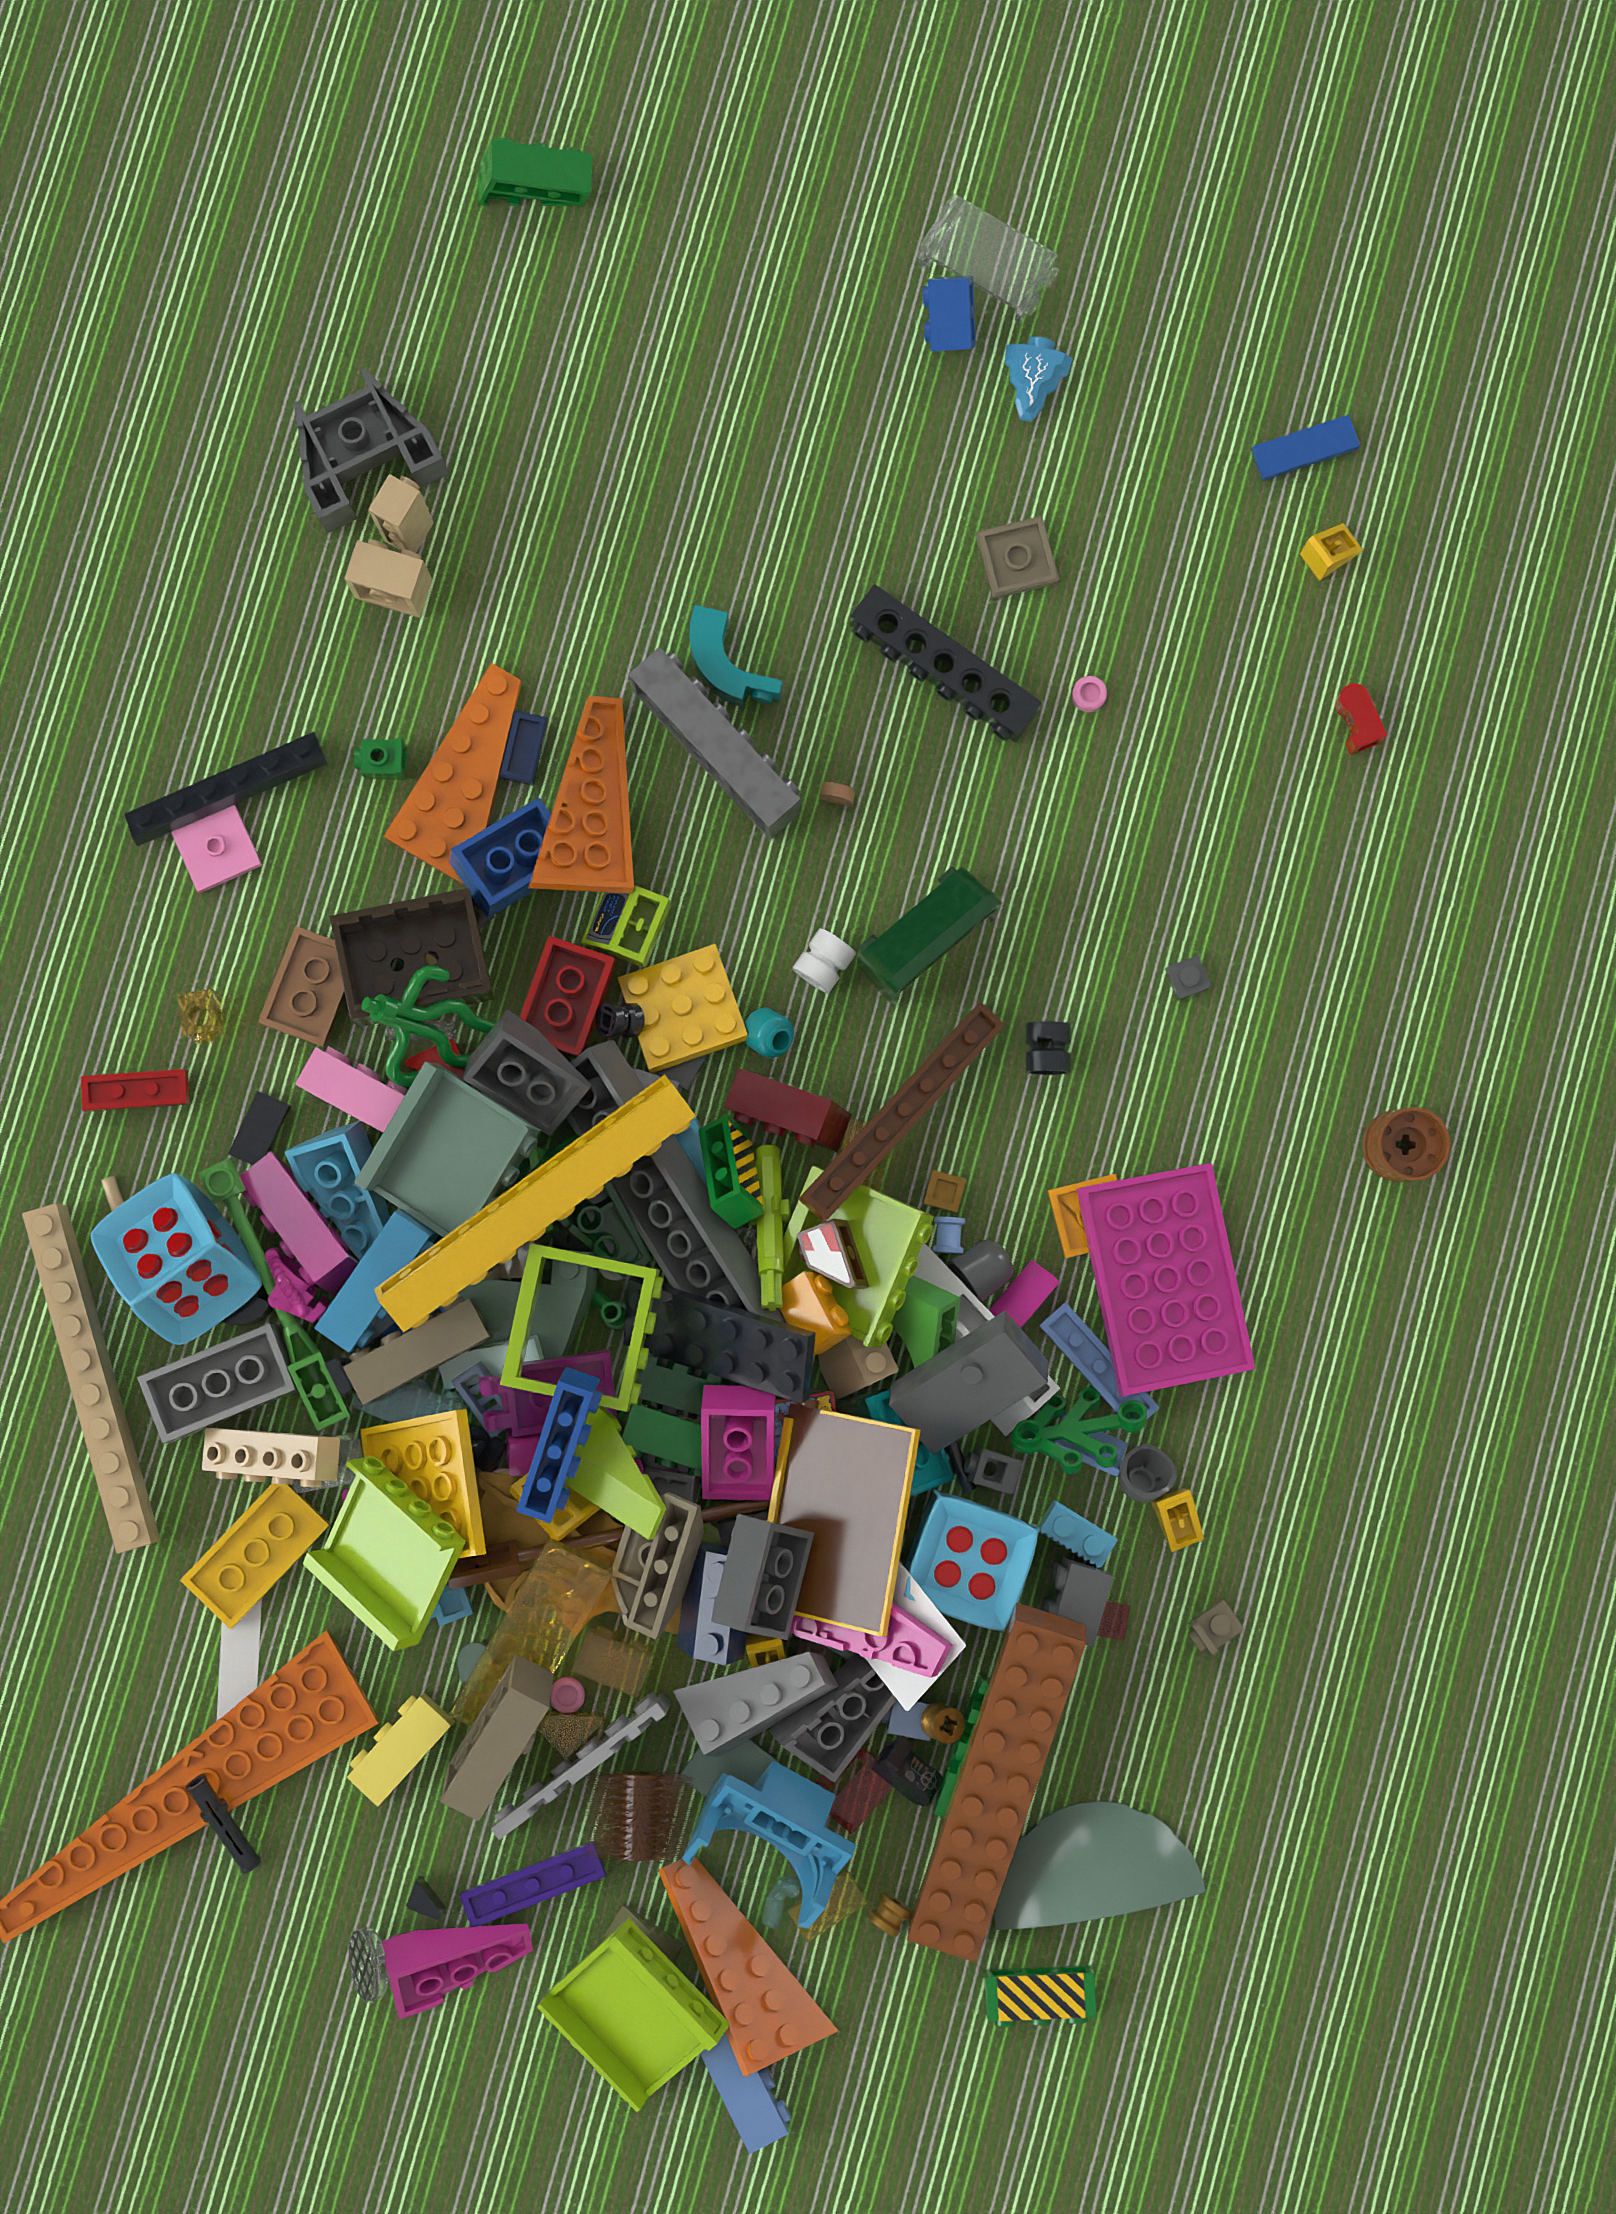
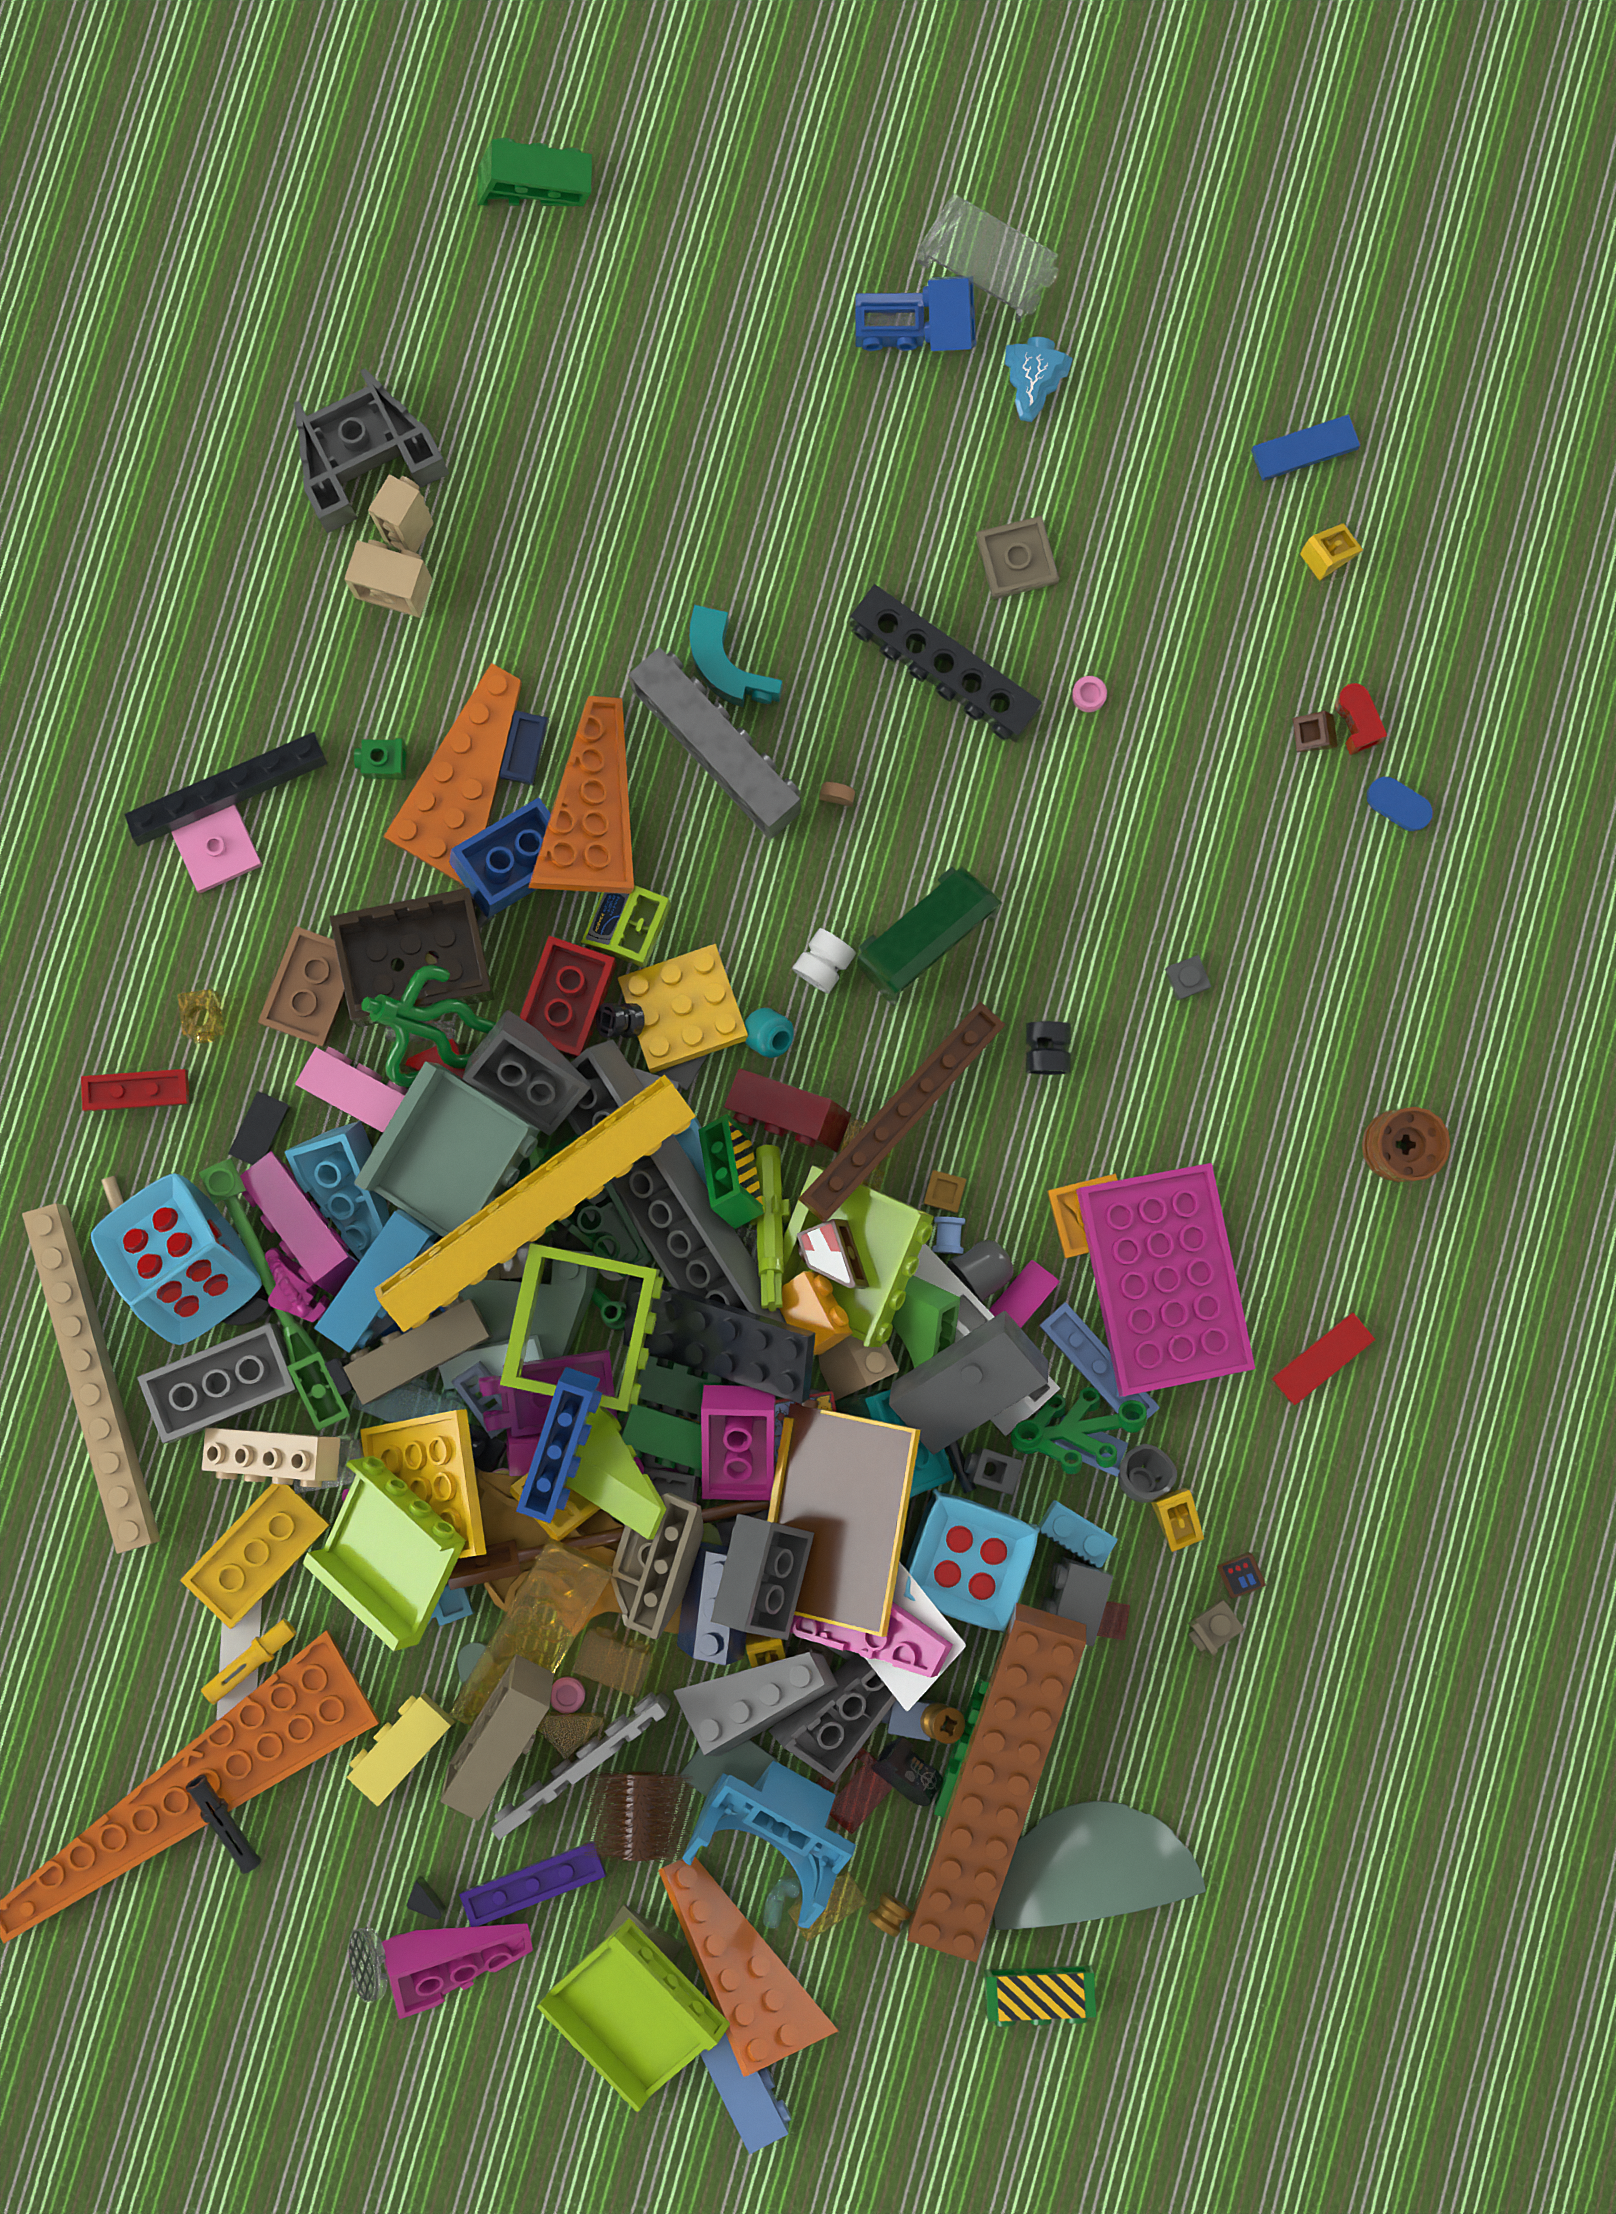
(261, 1650): none -> yellow pin
(889, 320): none -> blue window
(1241, 1575): none -> slope
(1315, 731): none -> reddish brown slope
(1322, 1359): none -> red tile
(1399, 804): none -> blue tile

